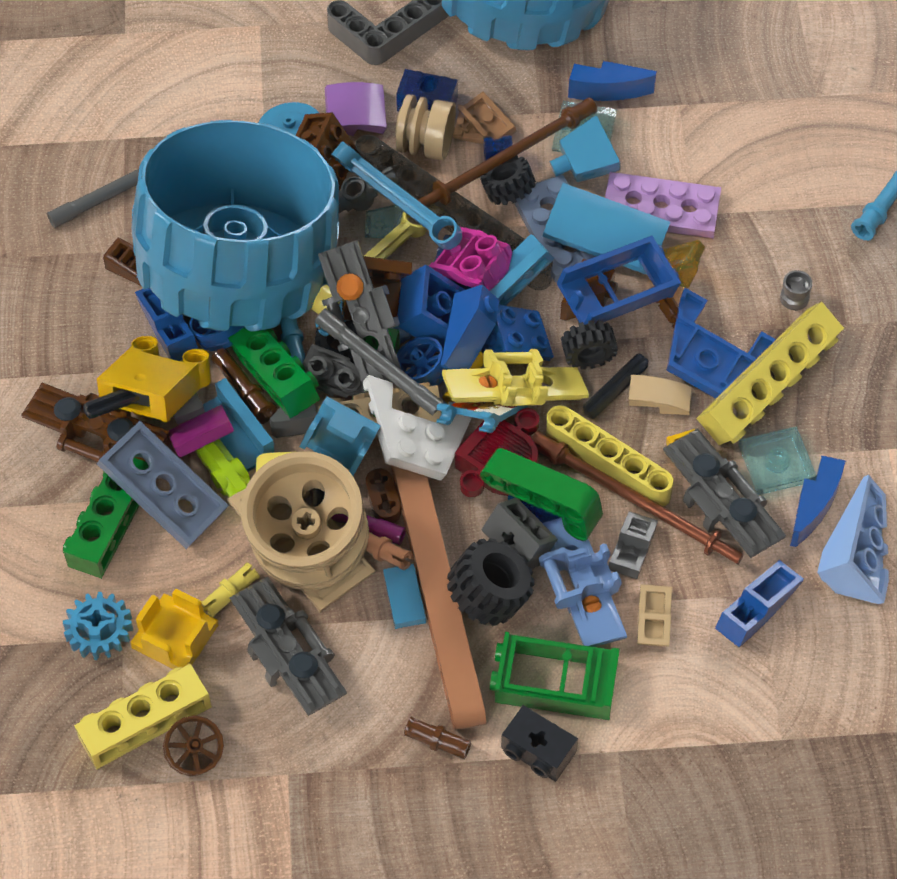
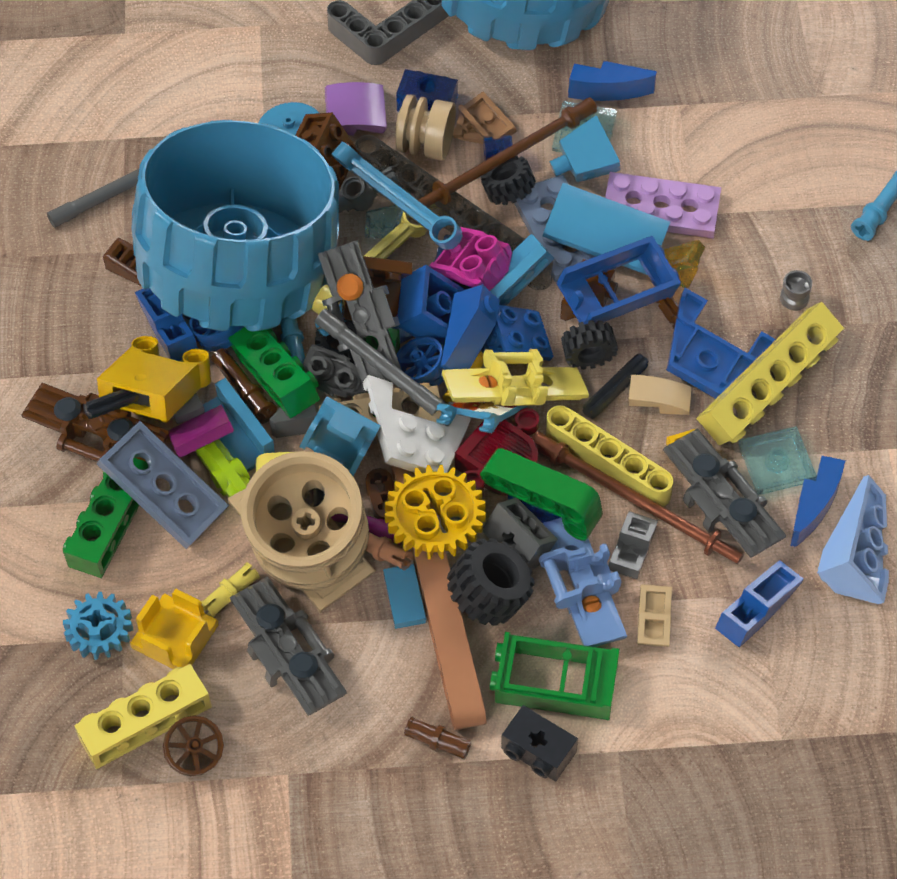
(461, 502): none -> yellow gear

